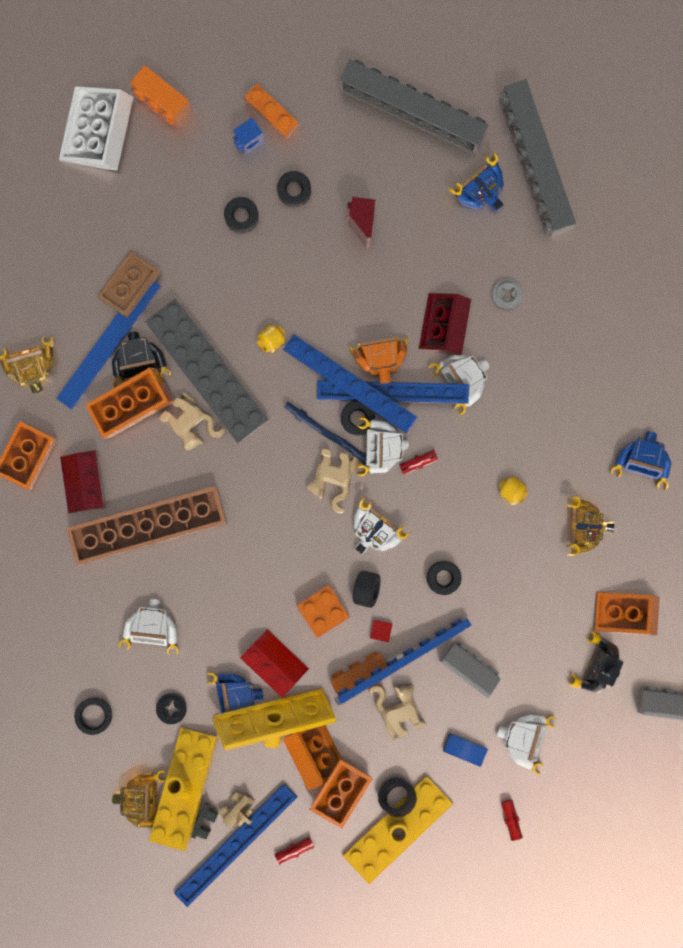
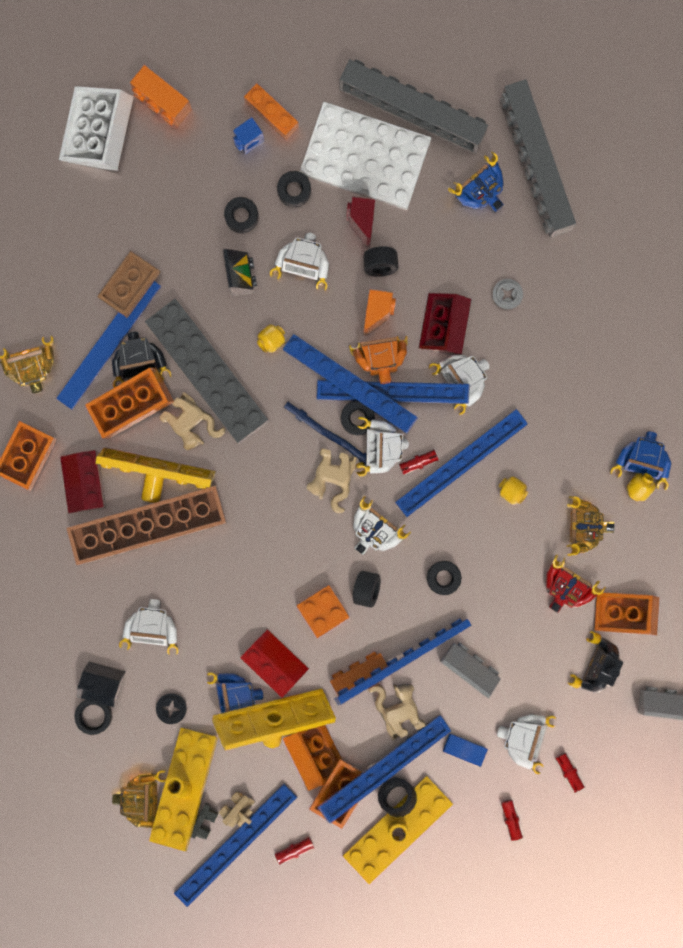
(100, 684): none -> black slope
(155, 471): none -> yellow plate
(238, 272): none -> black slope
(303, 259): none -> white torso
(365, 155): none -> white plate
(379, 309): none -> orange slope
(380, 261): none -> black tyre
(381, 631): red tile -> none
(384, 769): none -> blue plate
(461, 463): none -> blue plate
(568, 587): none -> torso
(570, 772): none -> red pin
(641, 486): none -> yellow head

